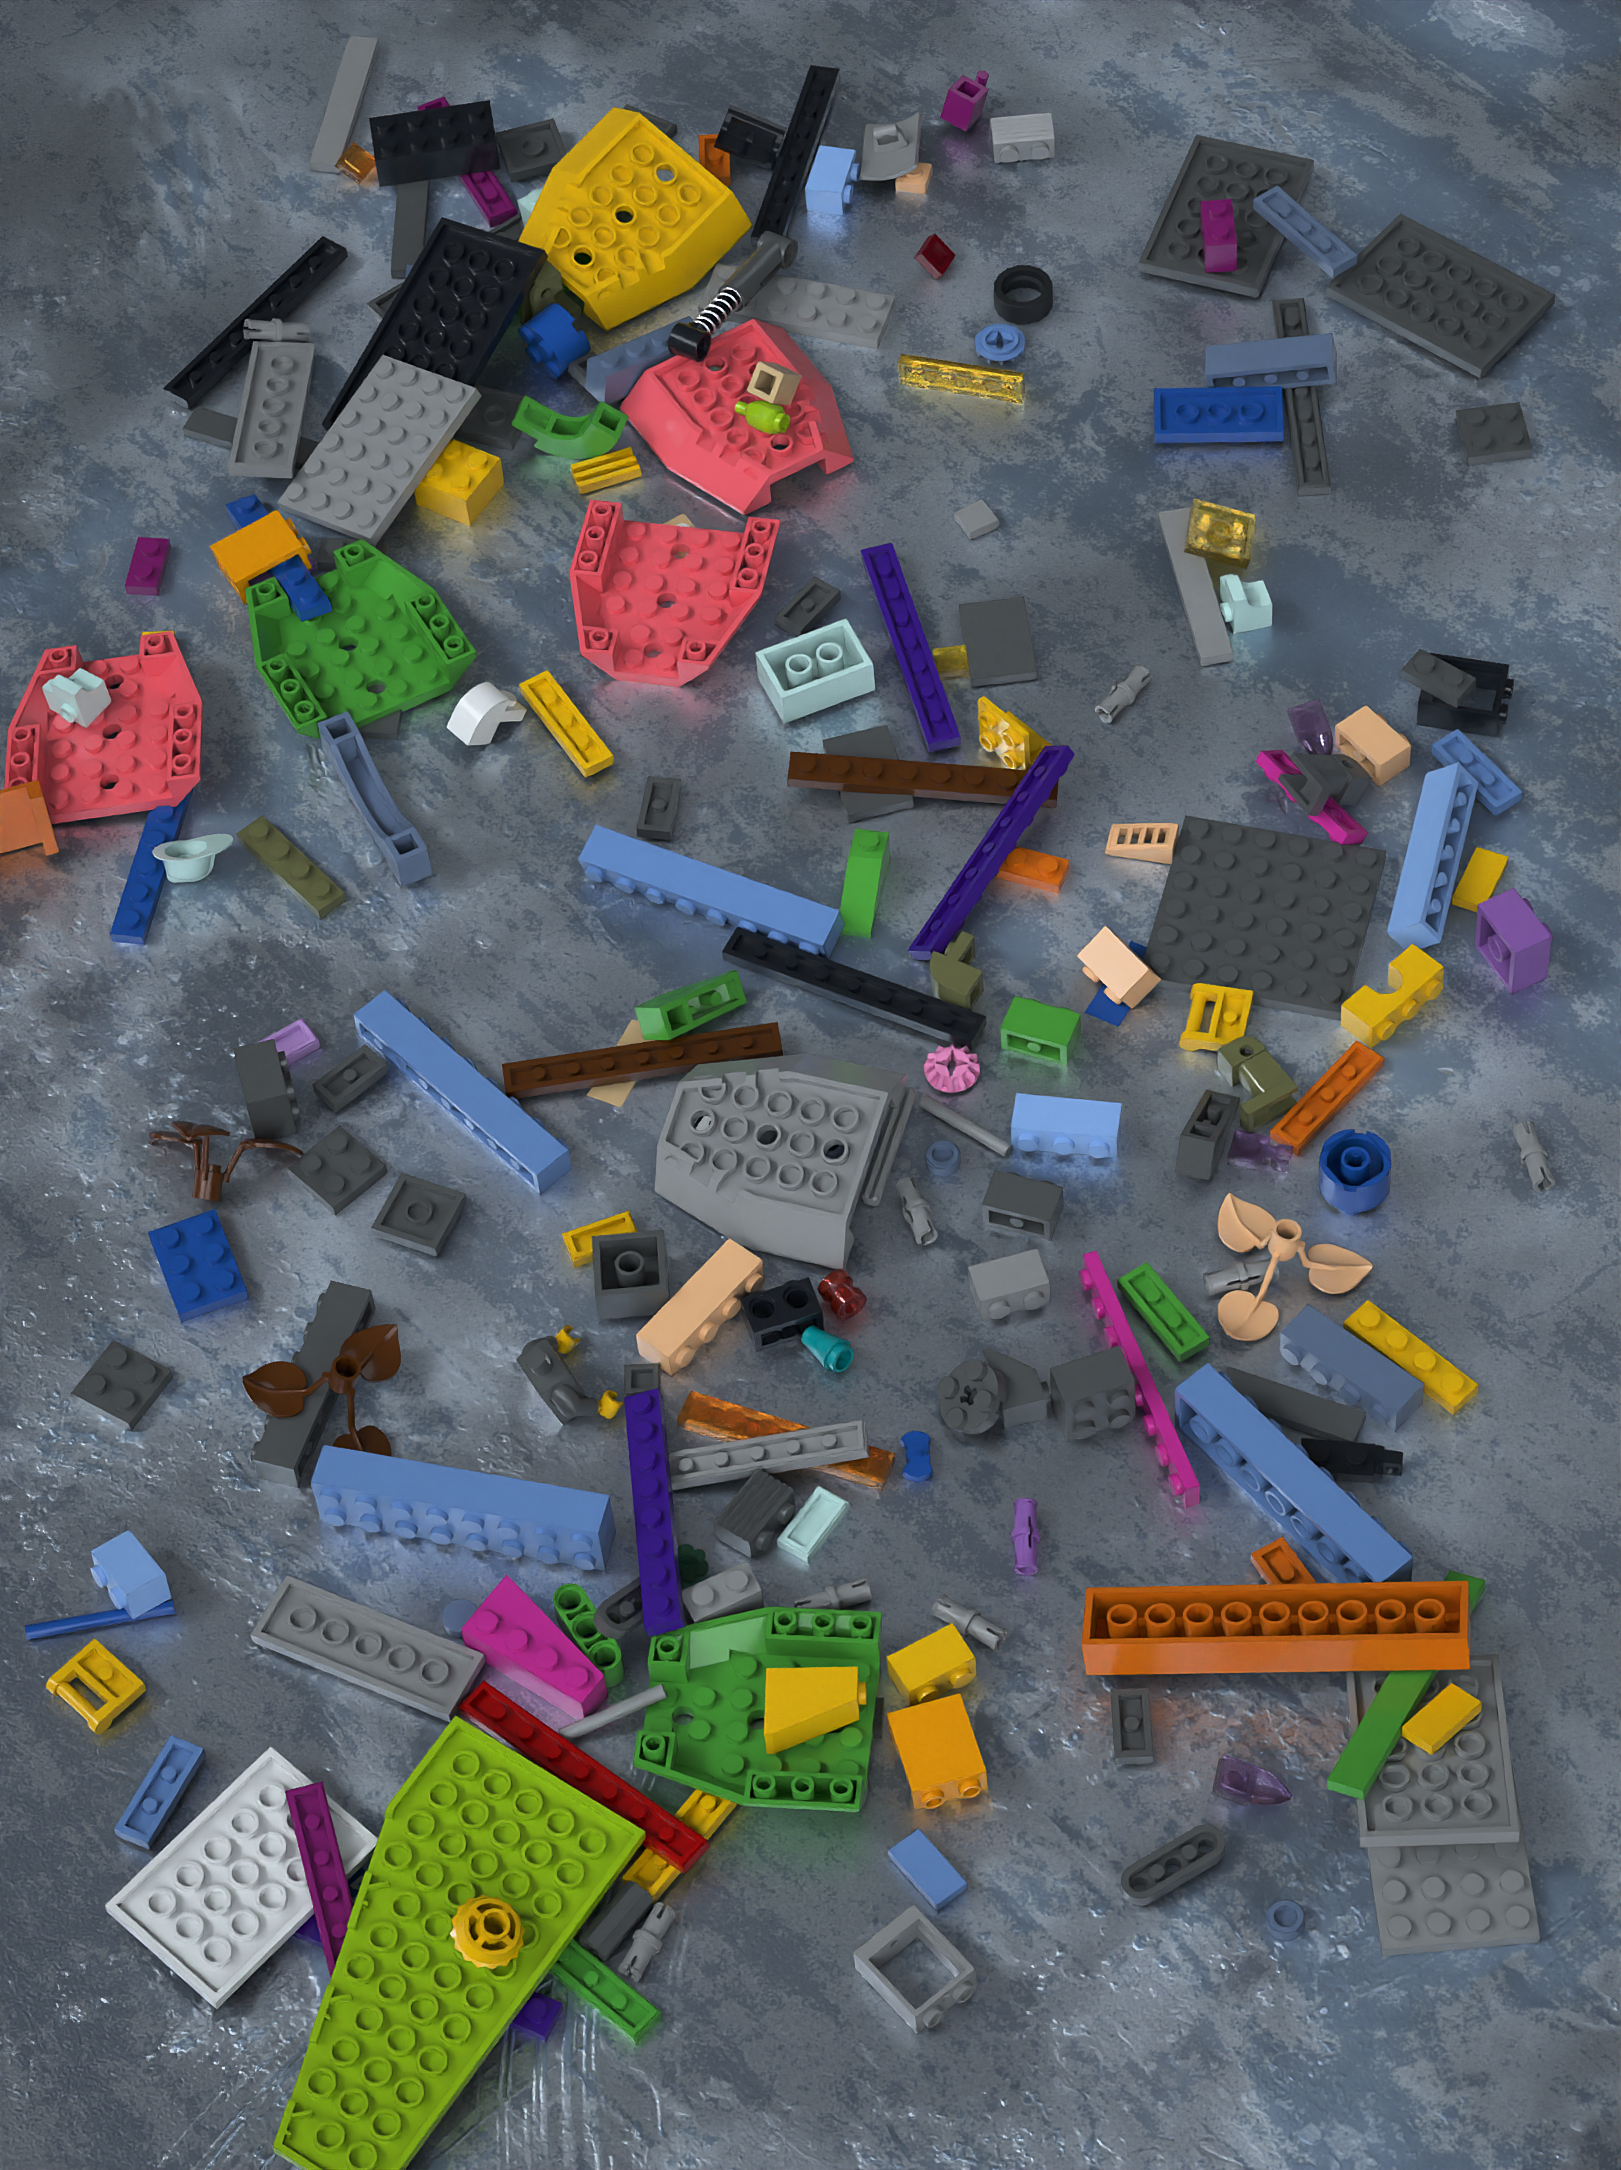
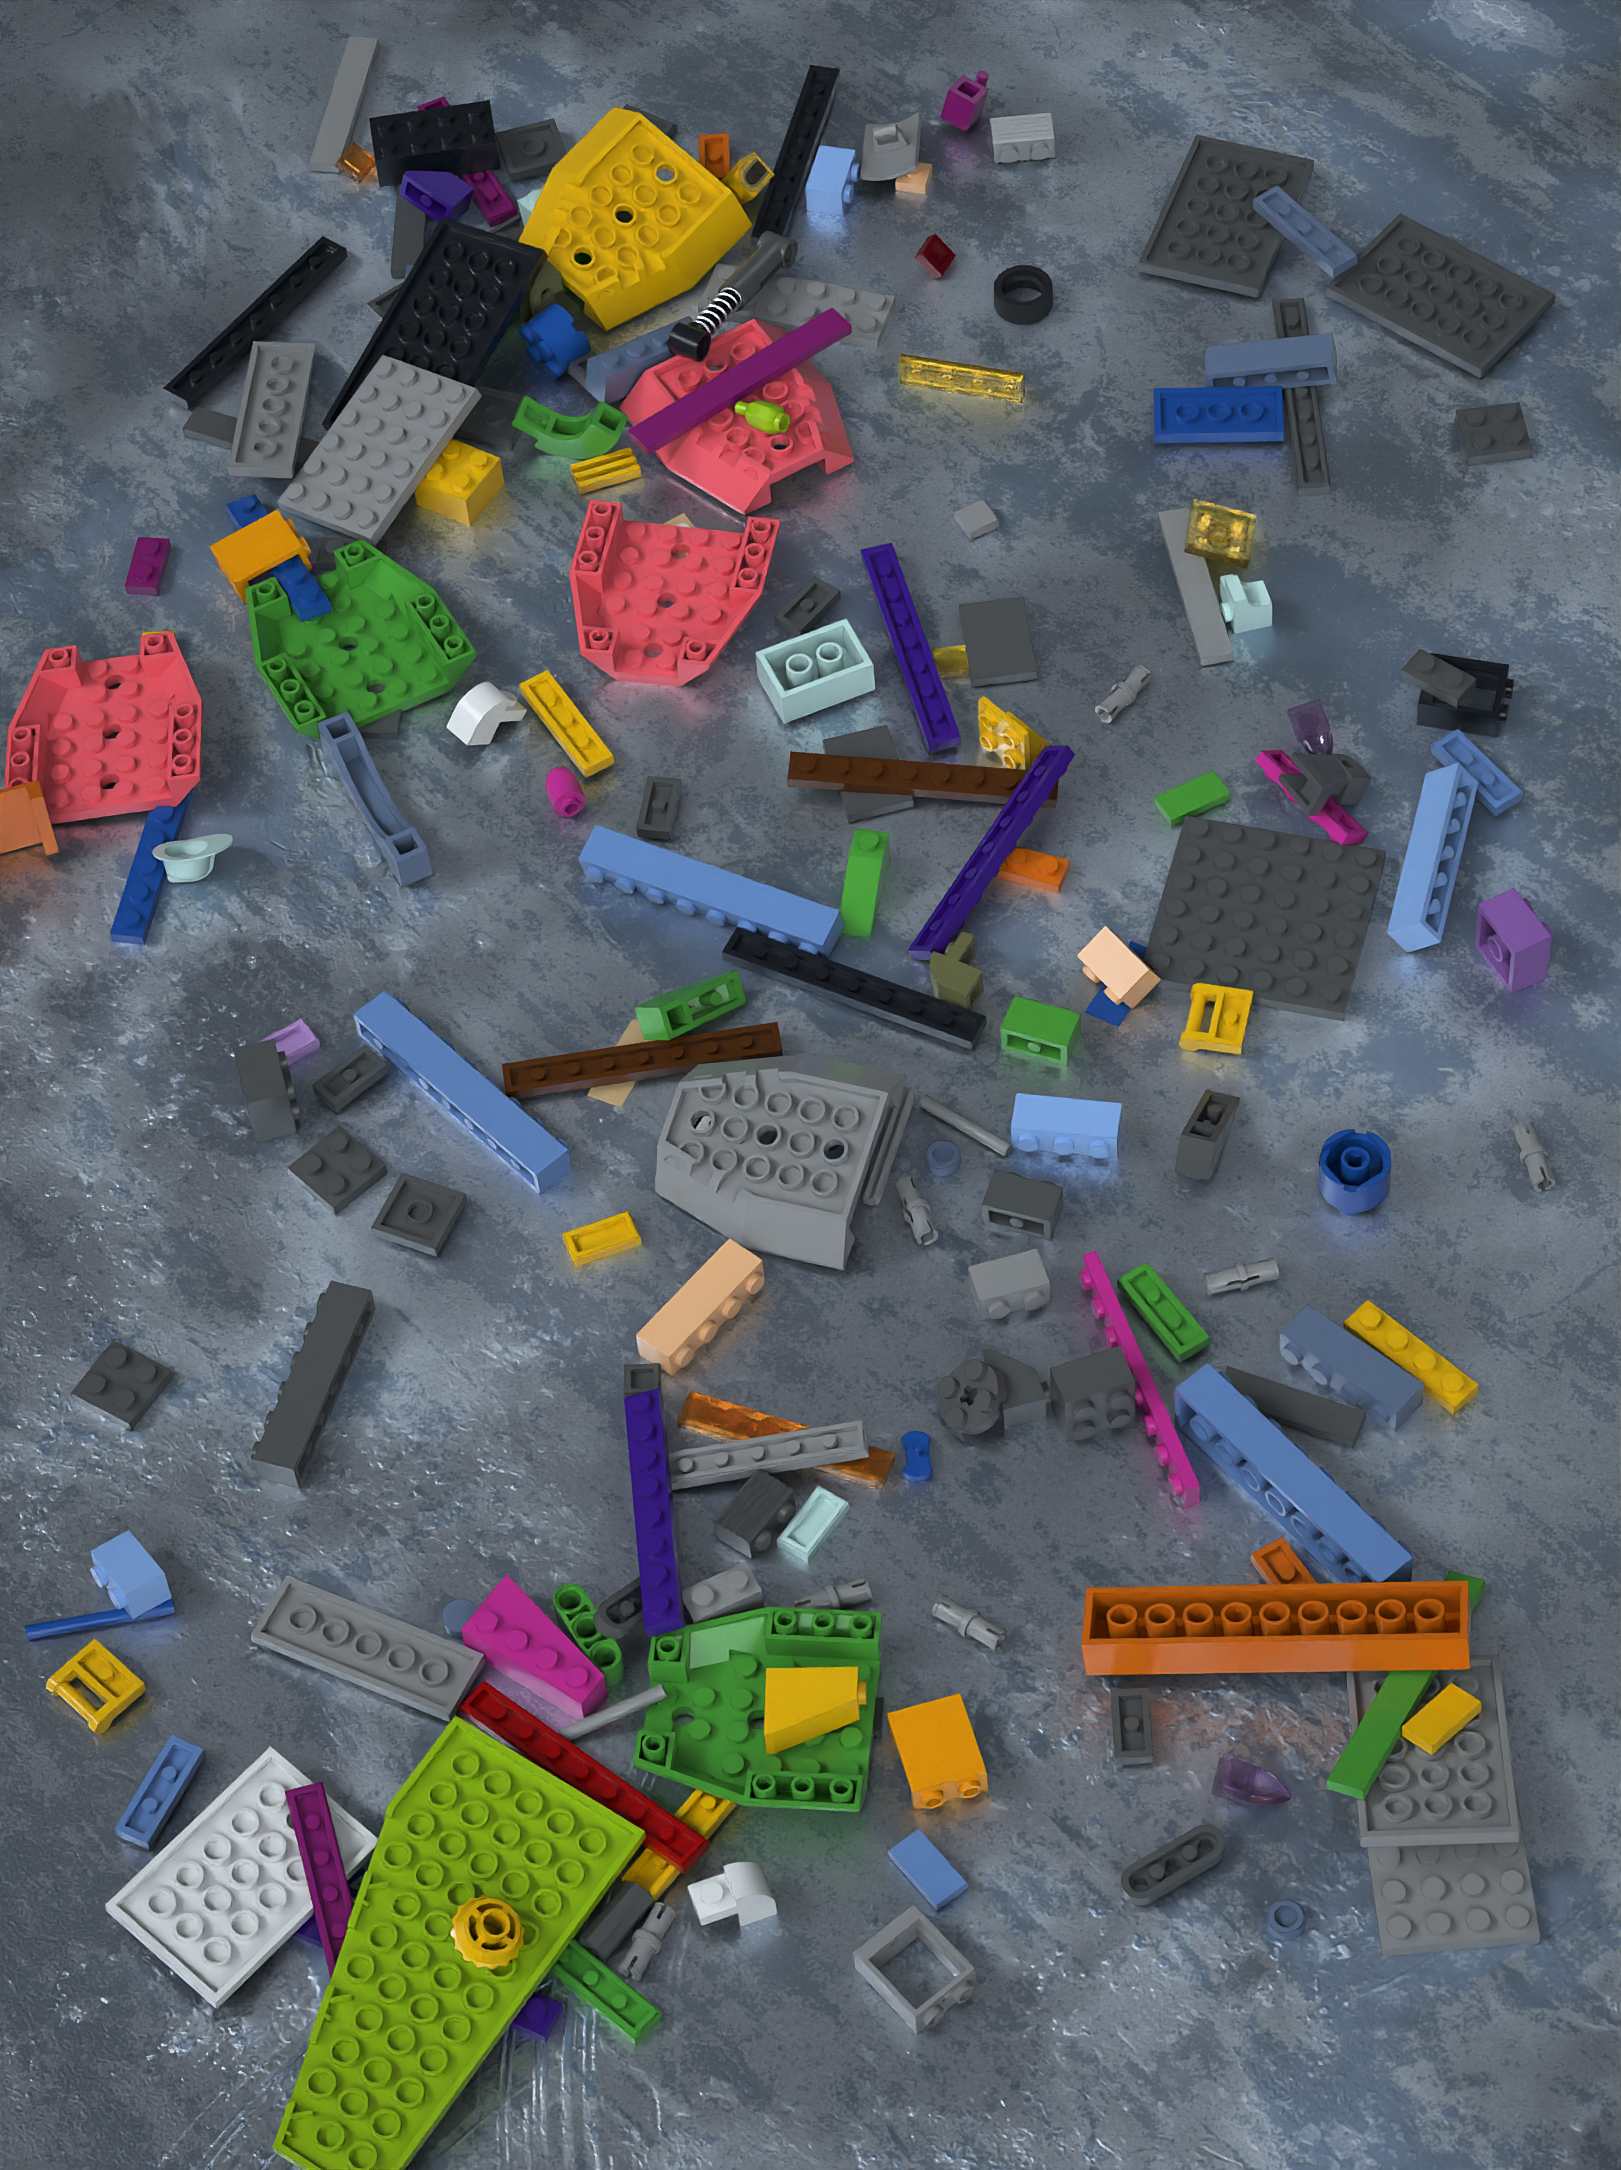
(77, 697): light aqua brick -> none
(198, 1265): blue plate -> none
(208, 1176): reddish brown plant -> none
(276, 330): light grey pin -> none
(291, 867): olive plate -> none
(372, 1353): reddish brown plant -> none
(437, 193): none -> dark purple slope
(464, 1508): medium blue brick -> none
(556, 1381): dark grey torso -> none
(564, 792): none -> dark pink brick
(630, 1274): dark grey brick -> none
(691, 1563): clear green plant -> none
(736, 1891): none -> white brick
(739, 381): none -> magenta tile
(747, 178): none -> brick
(750, 137): black hinge -> none
(774, 383): tan brick -> none
(784, 1321): black brick -> none
(830, 1350): teal cone -> none
(844, 1297): clear red wheel -> none
(932, 1666): yellow brick -> none
(965, 1073): bright pink gear -> none
(1010, 336): medium blue gear -> none
(1025, 1536): medium lavender pin -> none
(1144, 851): light nougat slope -> none
(1192, 798): none -> bright green tile
(1218, 235): magenta brick -> none
(1247, 1226): light nougat plant -> none
(1254, 1150): clear purple plate -> none
(1260, 1077): olive piece -> none
(1327, 1097): orange tile -> none
(1353, 1460): black hinge -> none
(1373, 744): light nougat brick -> none
(1376, 1015): yellow arch -> none
(1480, 879): yellow tile -> none

